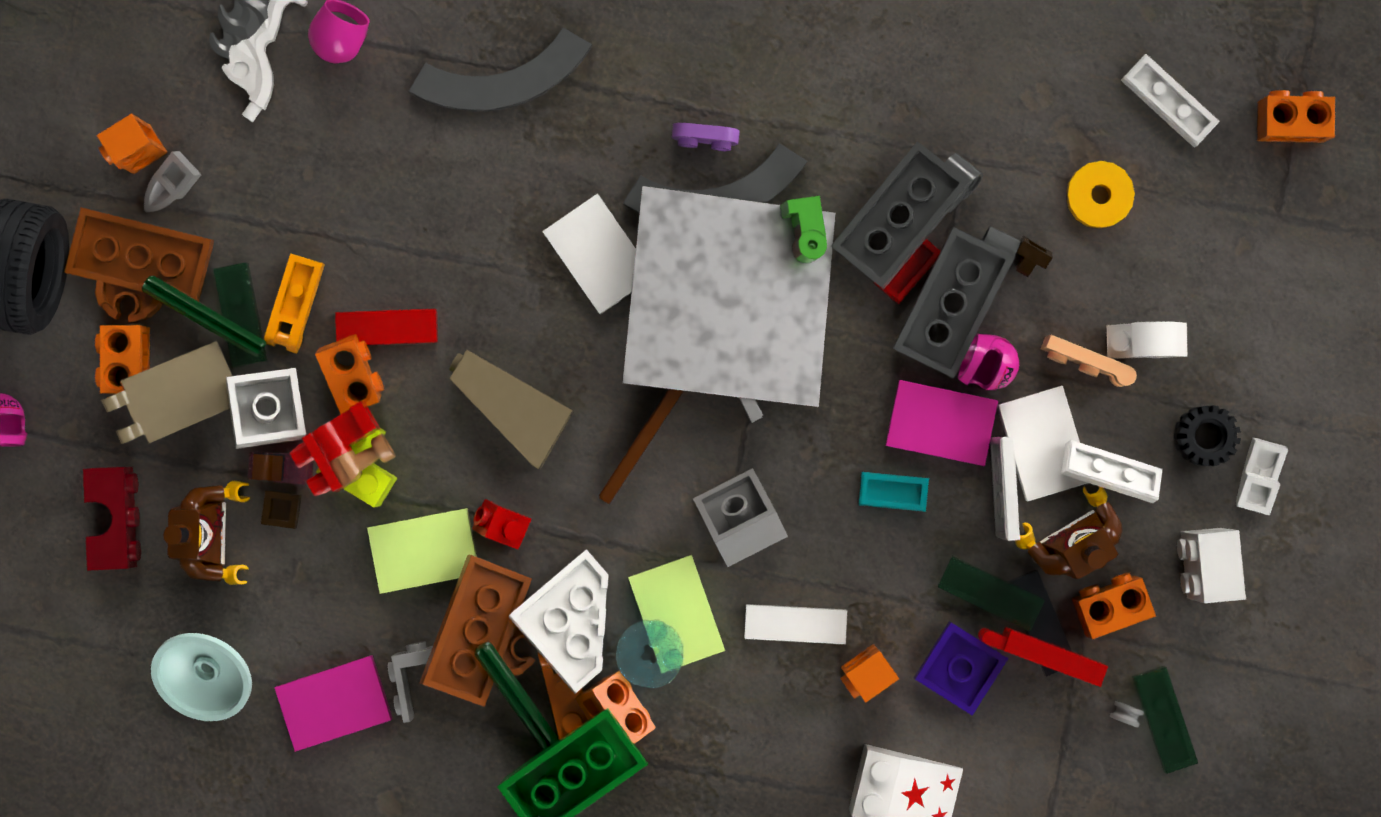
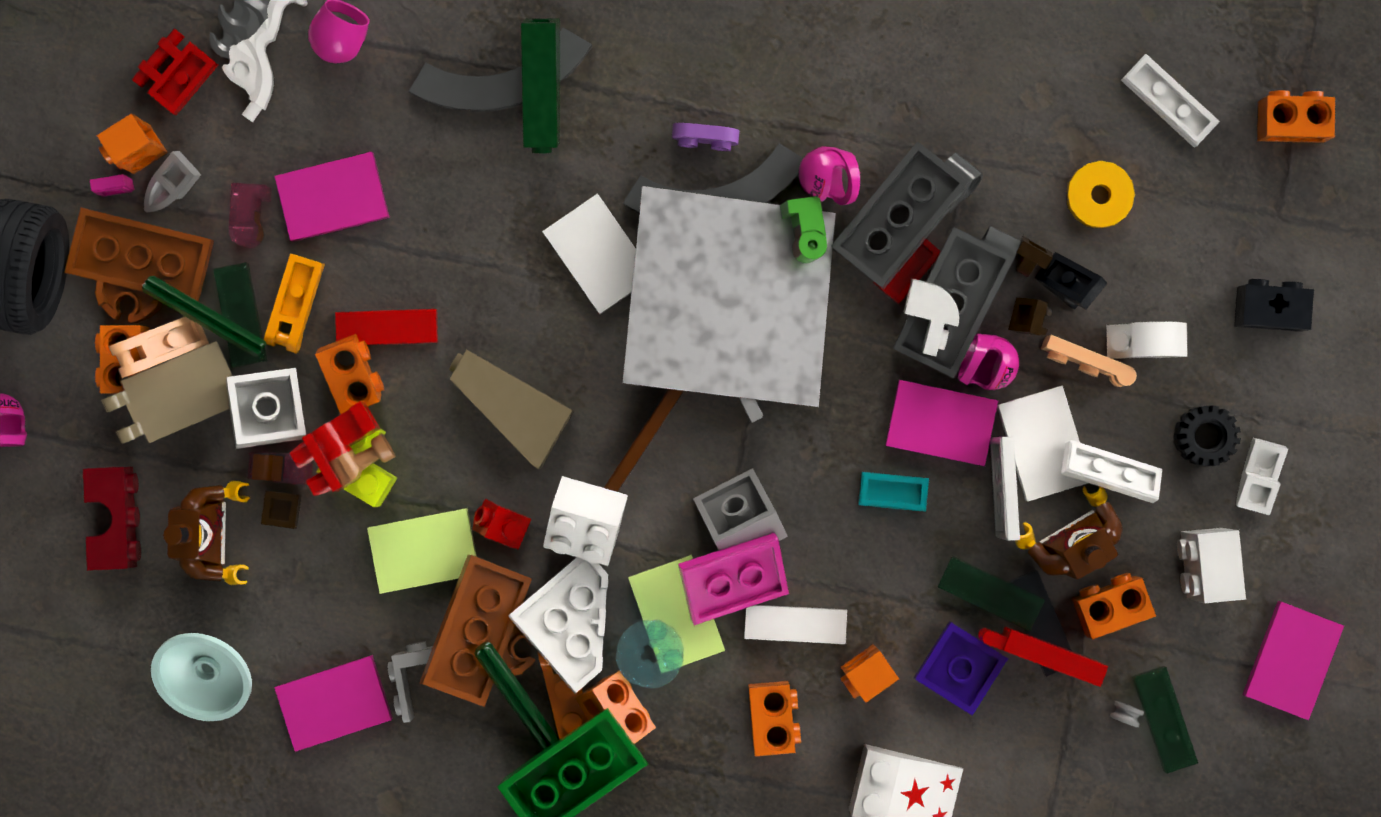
(112, 185): none -> dark pink tile
(158, 345): none -> light nougat plate
(181, 78): none -> red plate
(246, 213): none -> clear pink leg
(332, 196): none -> dark pink tile
(541, 83): none -> dark green slope
(585, 521): none -> white brick
(733, 578): none -> dark pink tile
(764, 718): none -> orange brick
(822, 174): none -> dark pink helmet
(938, 306): none -> white brick
(1029, 316): none -> dark brown tile
(1071, 282): none -> black slope
(1254, 310): none -> black brick
(1293, 660): none -> dark pink tile

